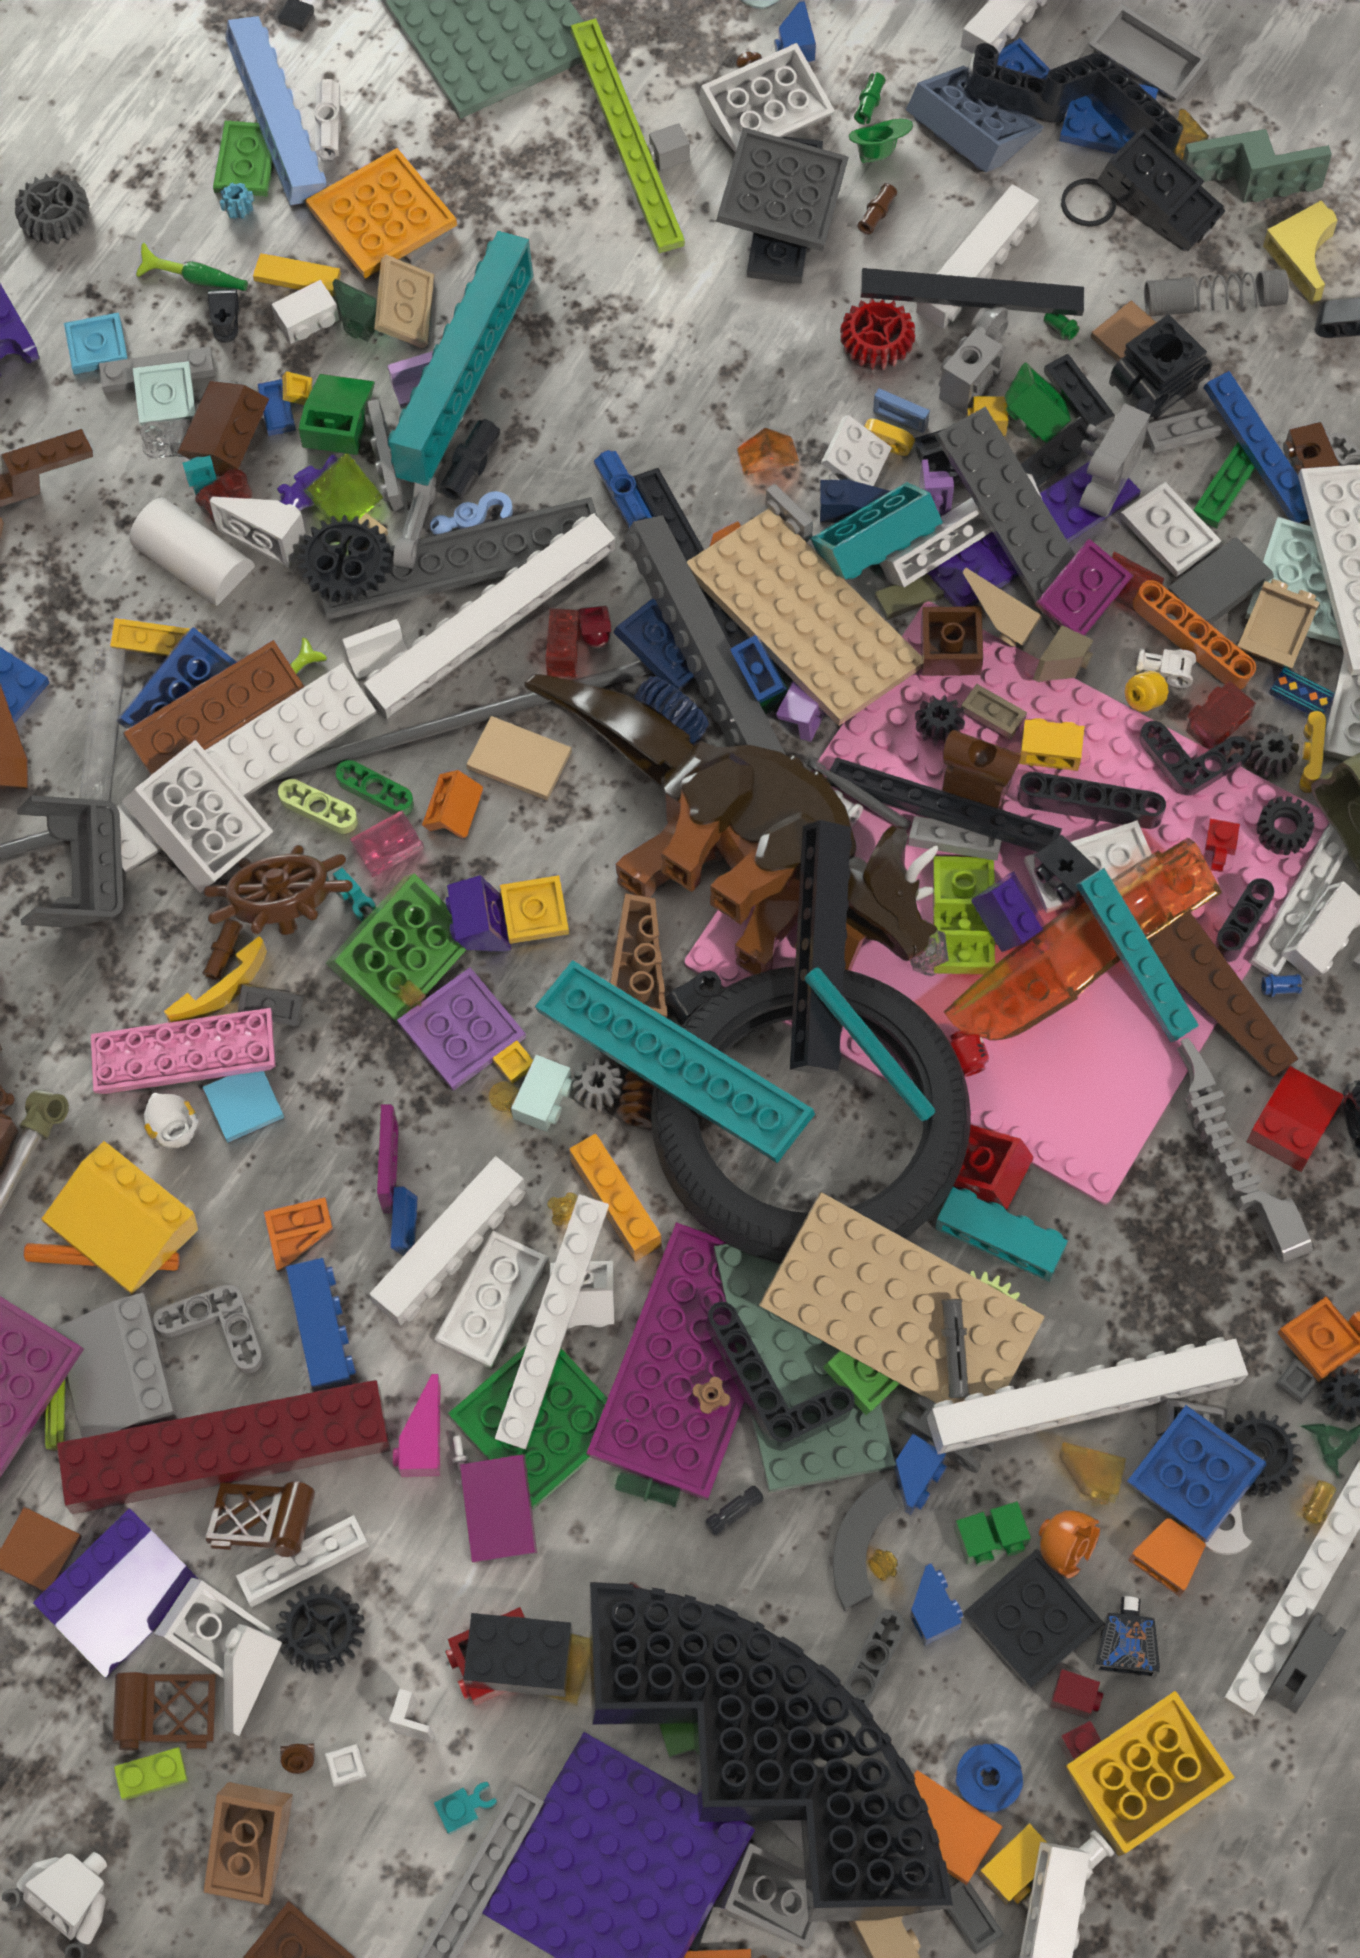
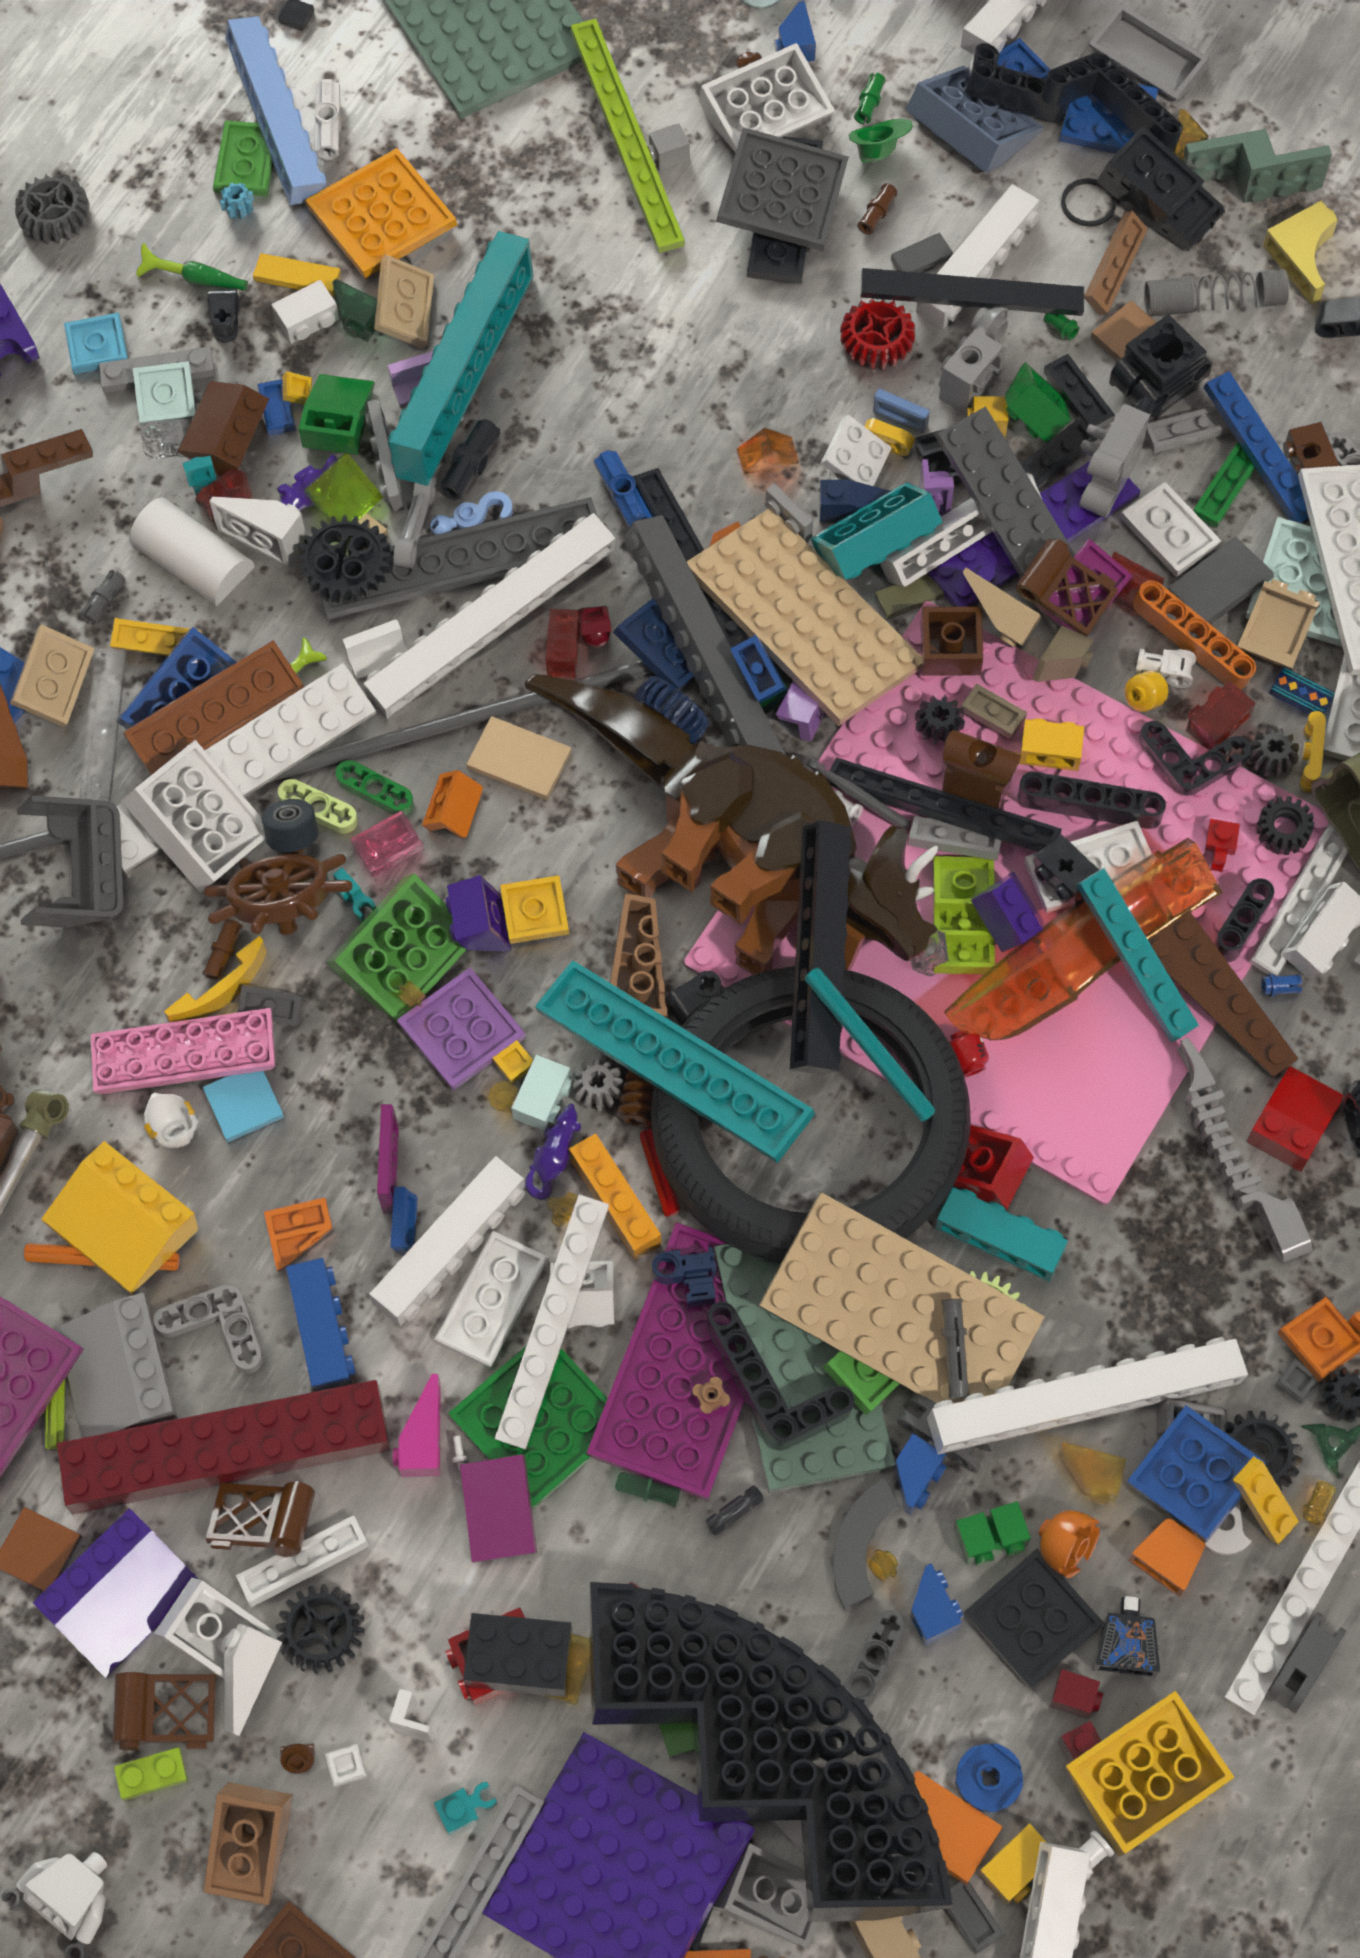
(52, 676): none -> tan plate
(102, 597): none -> dark grey pin
(290, 825): none -> black wheel
(554, 1154): none -> dark purple animal
(665, 1193): none -> red axle
(696, 1275): none -> dark blue piece
(922, 254): none -> dark grey tile
(1047, 572): none -> reddish brown piece
(1115, 263): none -> medium nougat plate
(1265, 1500): none -> yellow plate

